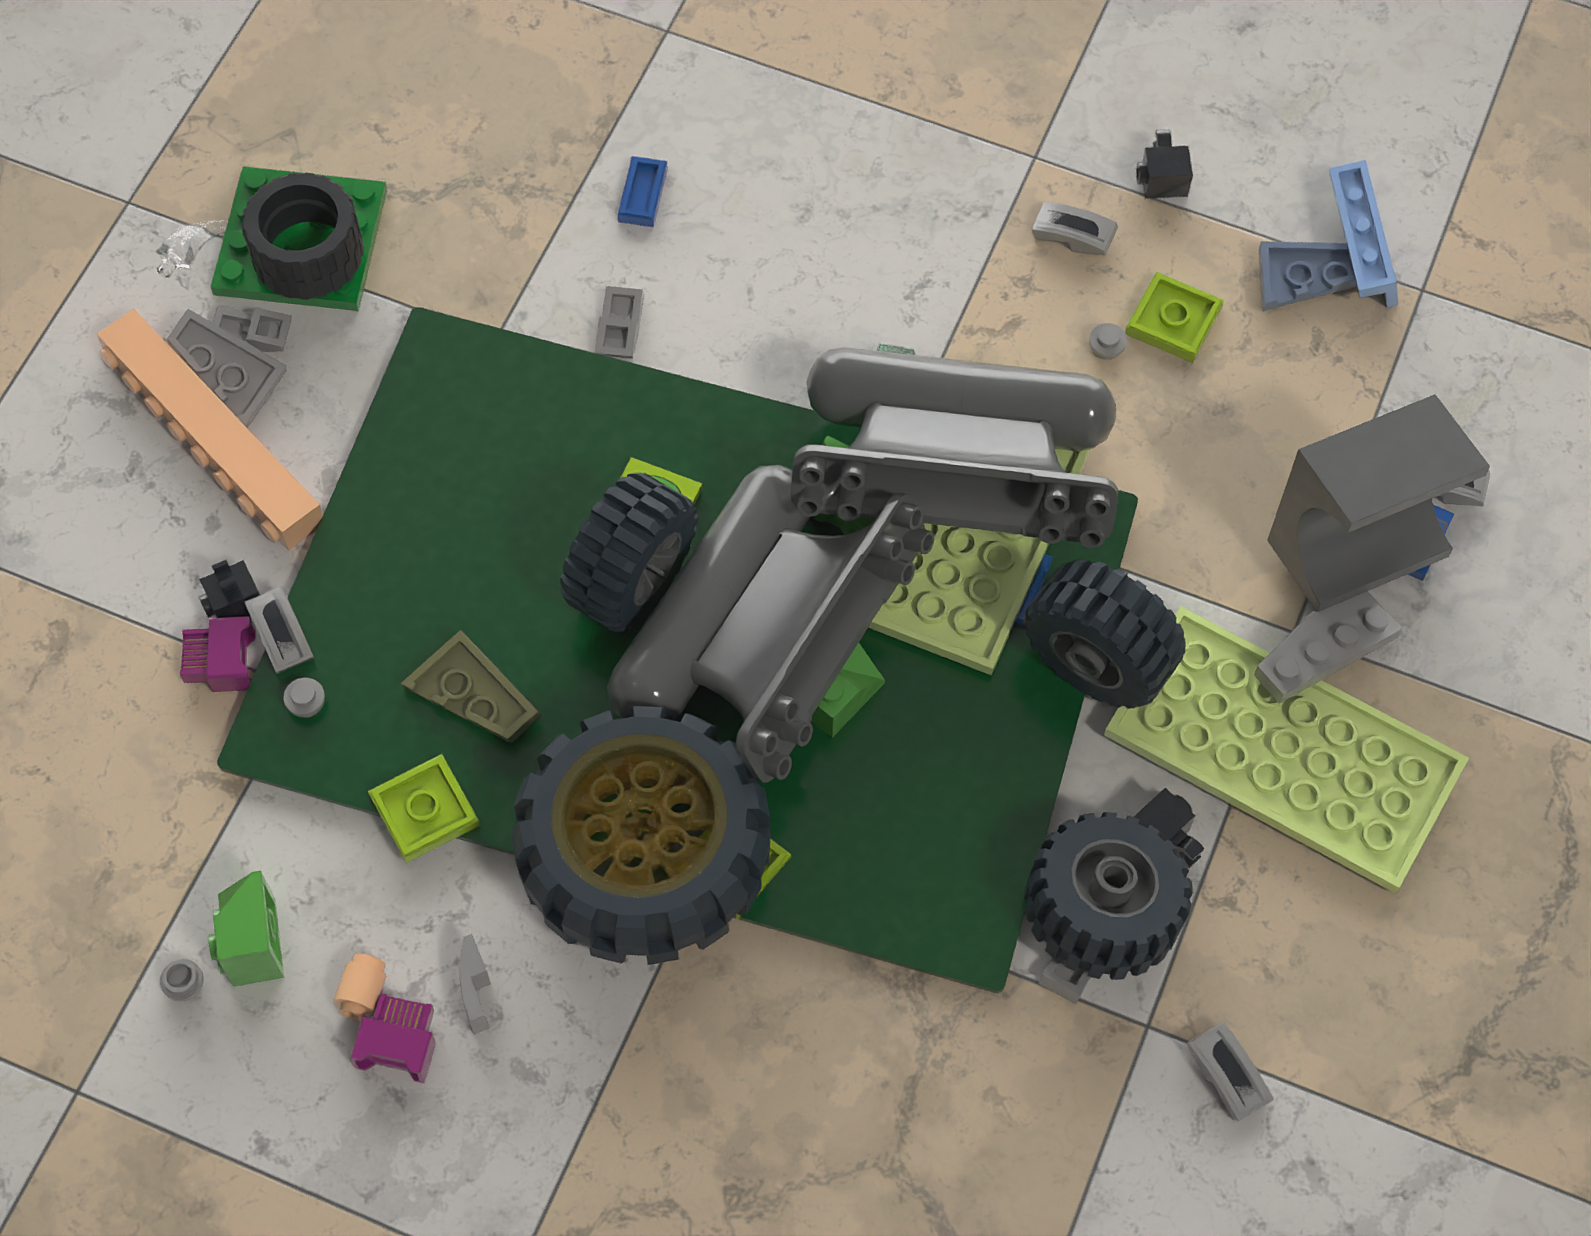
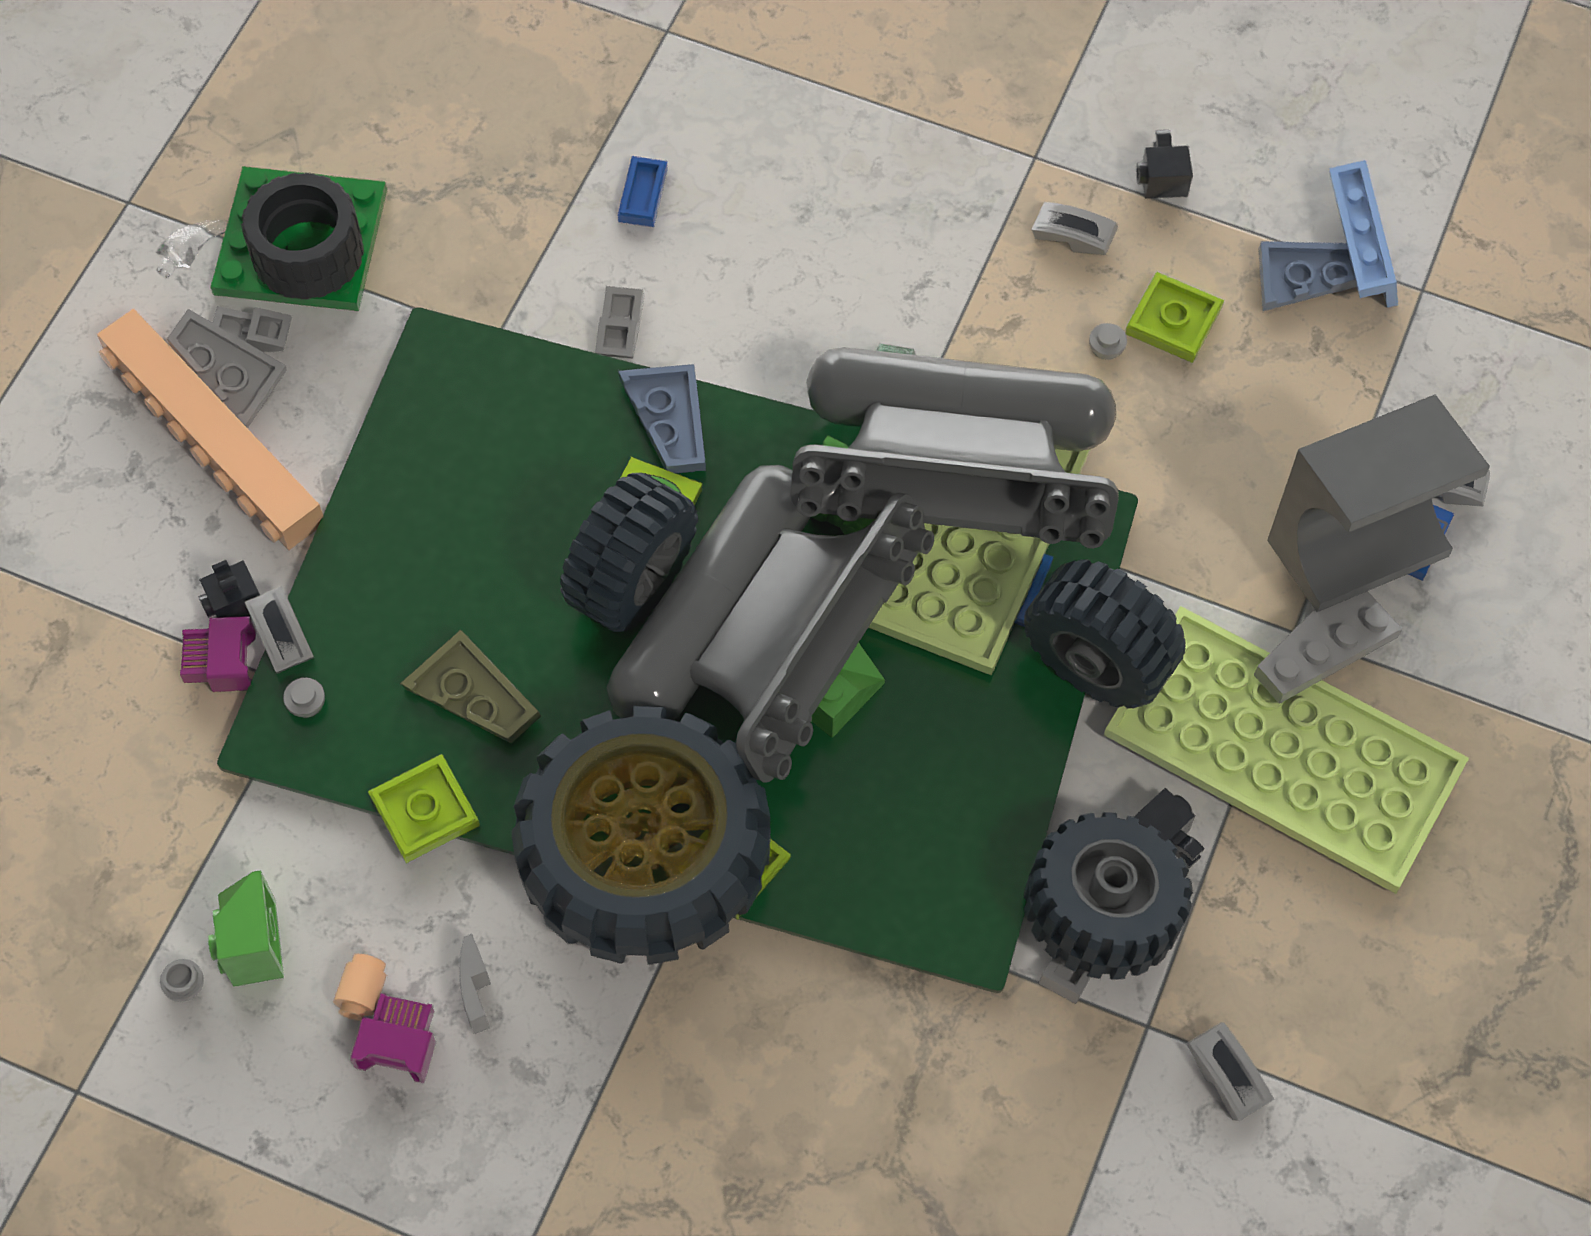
(669, 413): none -> sand blue wing

